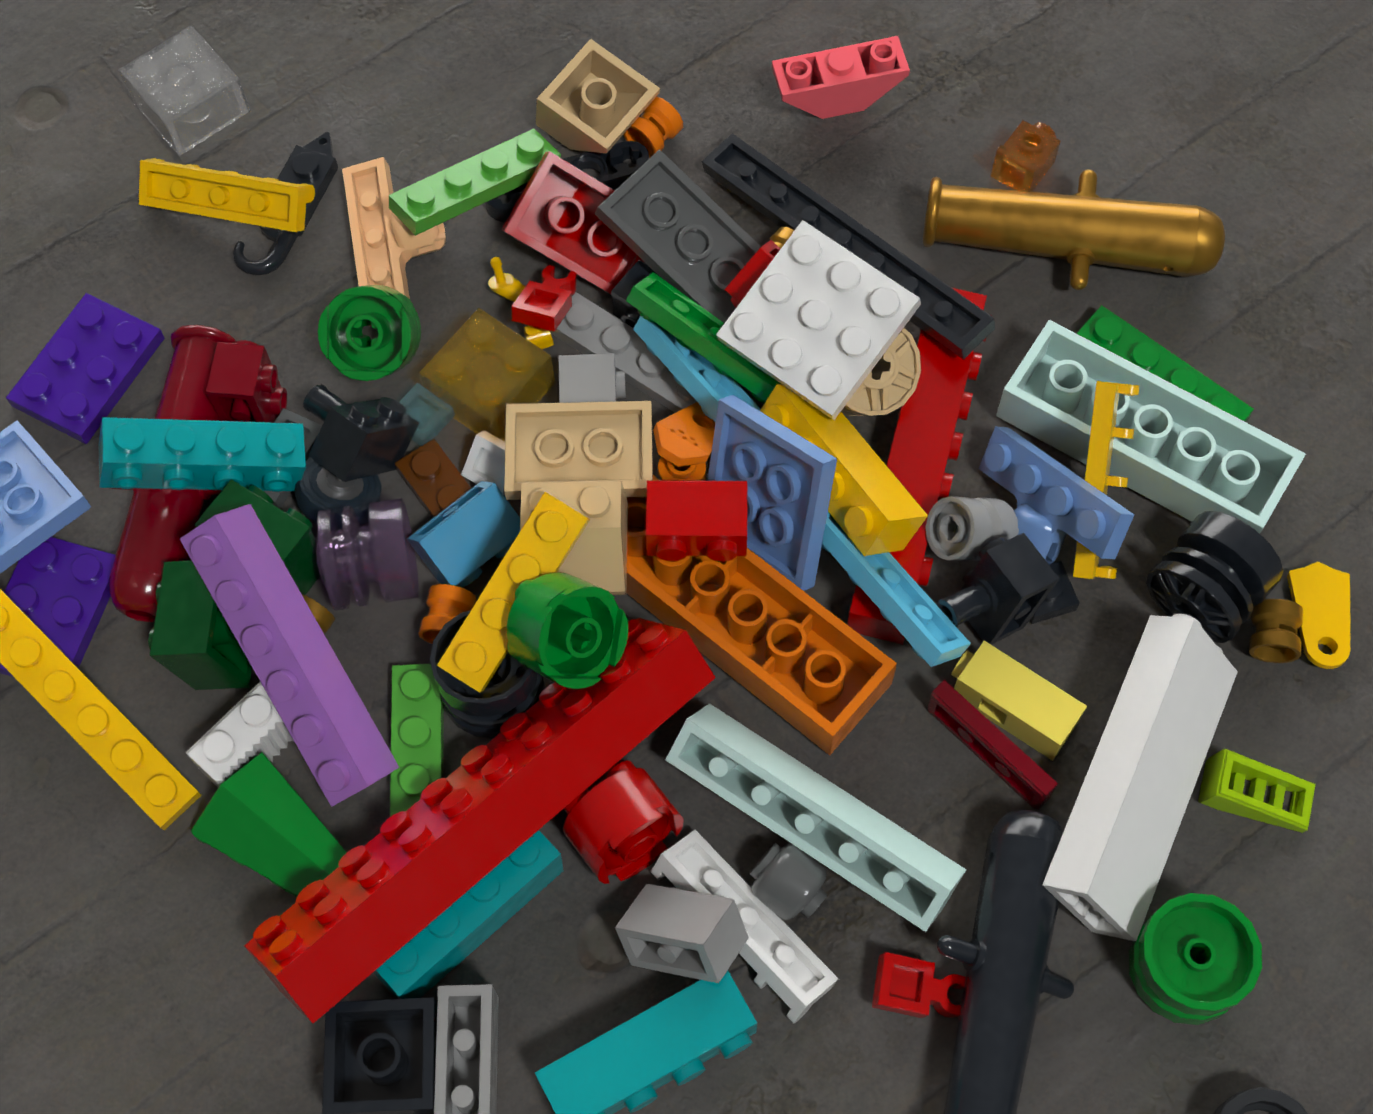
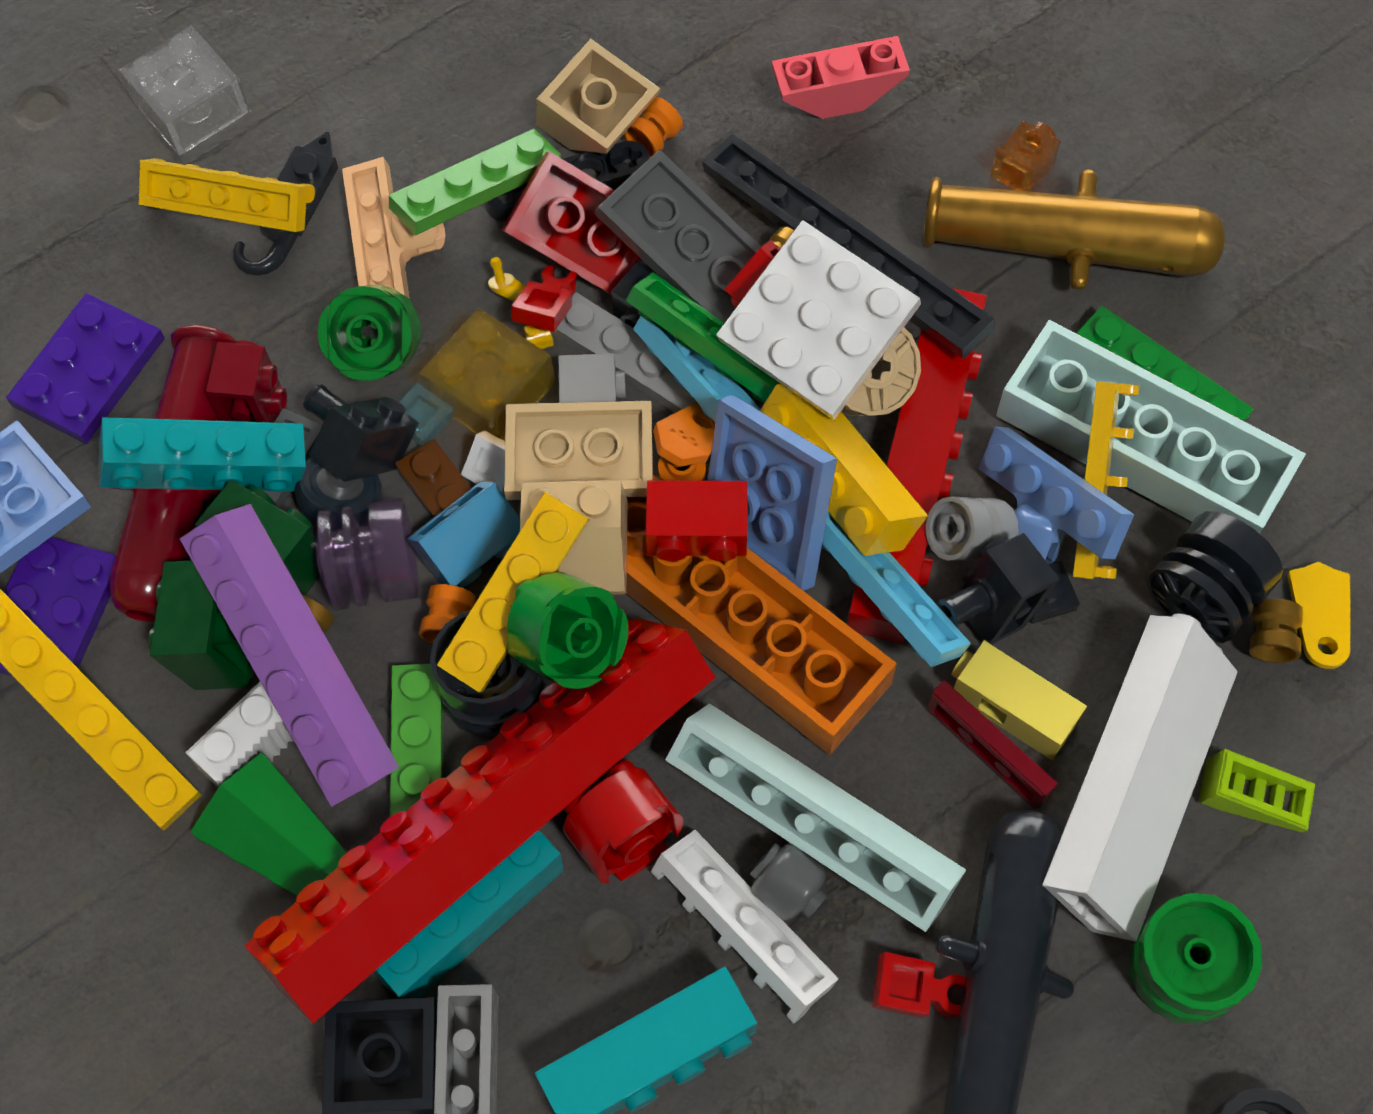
(682, 932): light grey brick -> none

